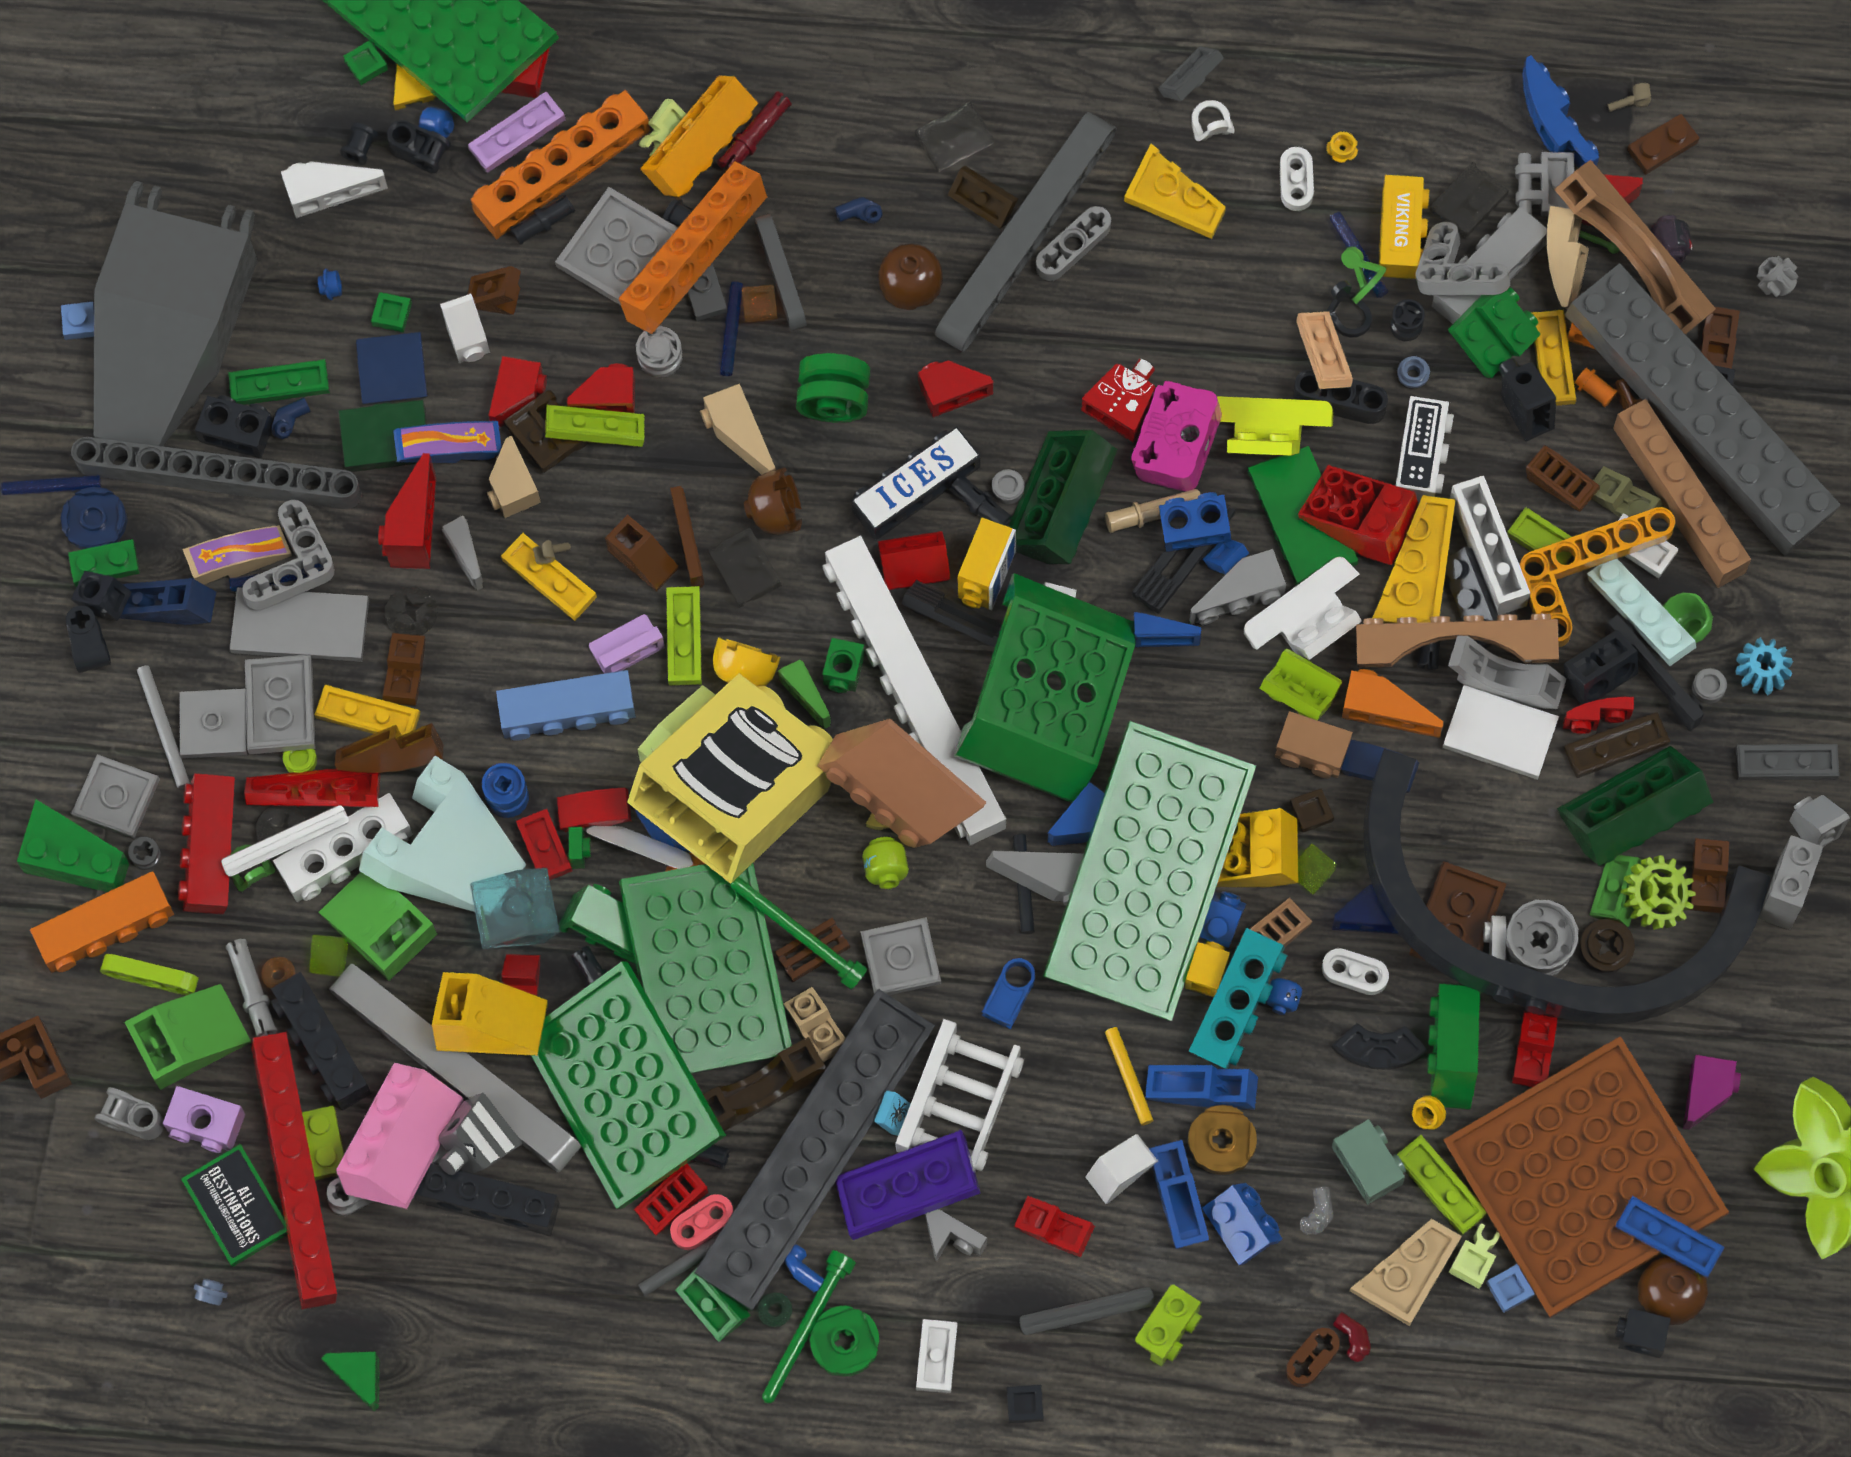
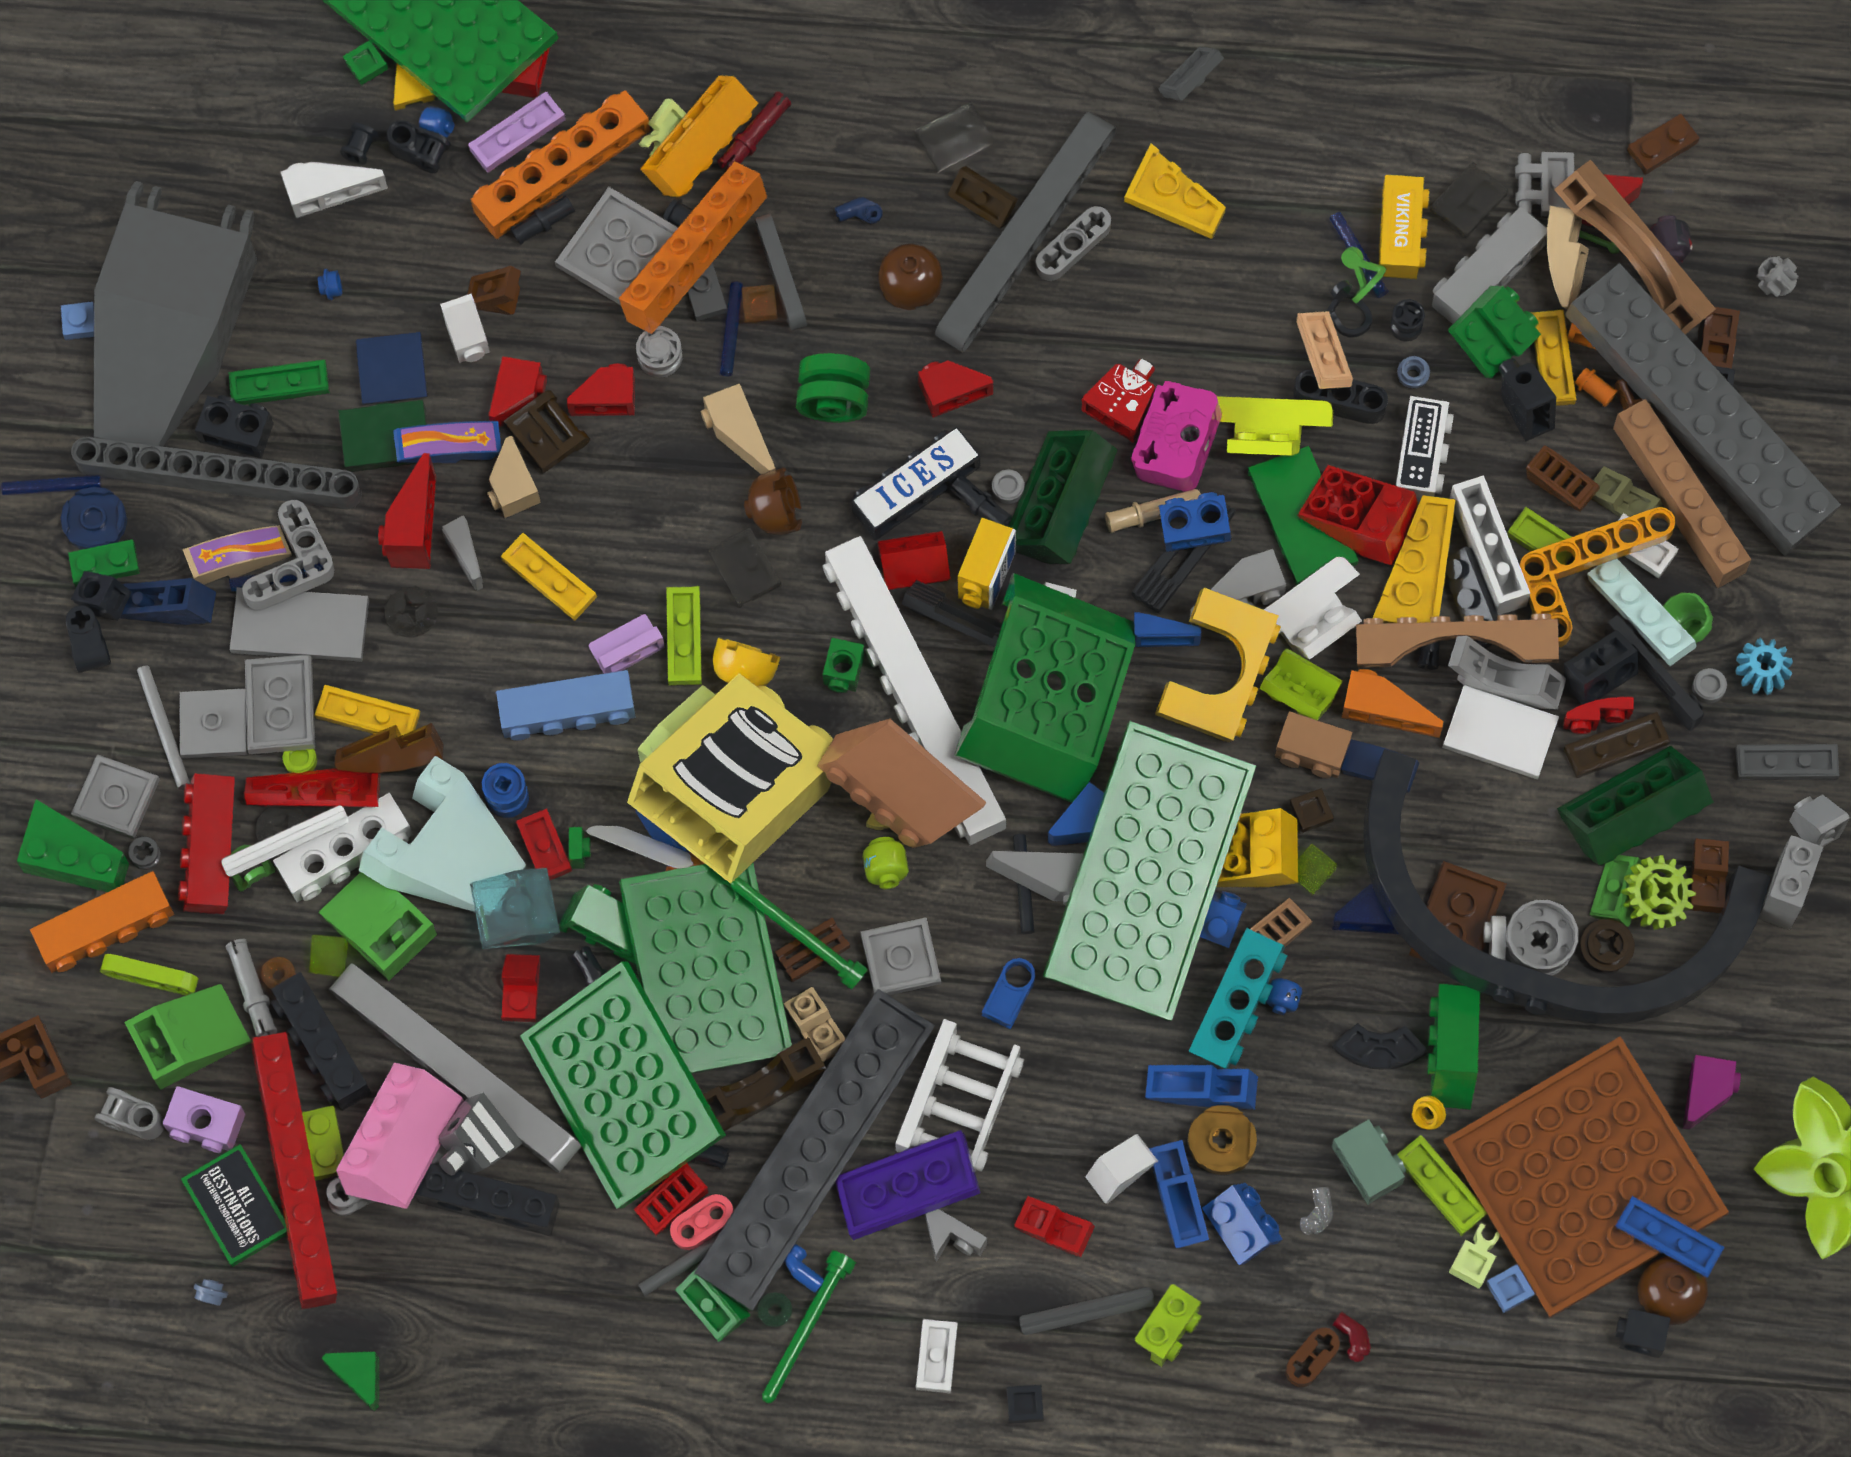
(286, 417): dark blue arm -> none
(391, 312): green plate -> none
(404, 669): reddish brown slope -> none
(486, 1016): yellow slope -> none
(546, 552): dark tan hand -> none
(594, 425): lime tile -> none
(594, 807): red slope -> none
(641, 553): reddish brown slope -> none
(687, 536): reddish brown tile -> none
(800, 684): bright green slope -> none
(853, 1323): green plate -> none
(892, 1112): medium azure tile -> none
(1129, 1076): yellow bar -> none
(1207, 968): yellow brick -> none
(1221, 126): white piece -> none
(1225, 556): blue plate -> none
(1251, 632): none -> yellow arch
(1296, 181): white plate -> none
(1342, 139): yellow plate -> none
(1356, 969): white plate -> none
(1409, 1273): tan wing -> none
(1432, 274): light grey beam -> none
(1534, 1049): red slope -> none
(1548, 111): blue slope -> none
(1640, 98): dark tan hand -> none

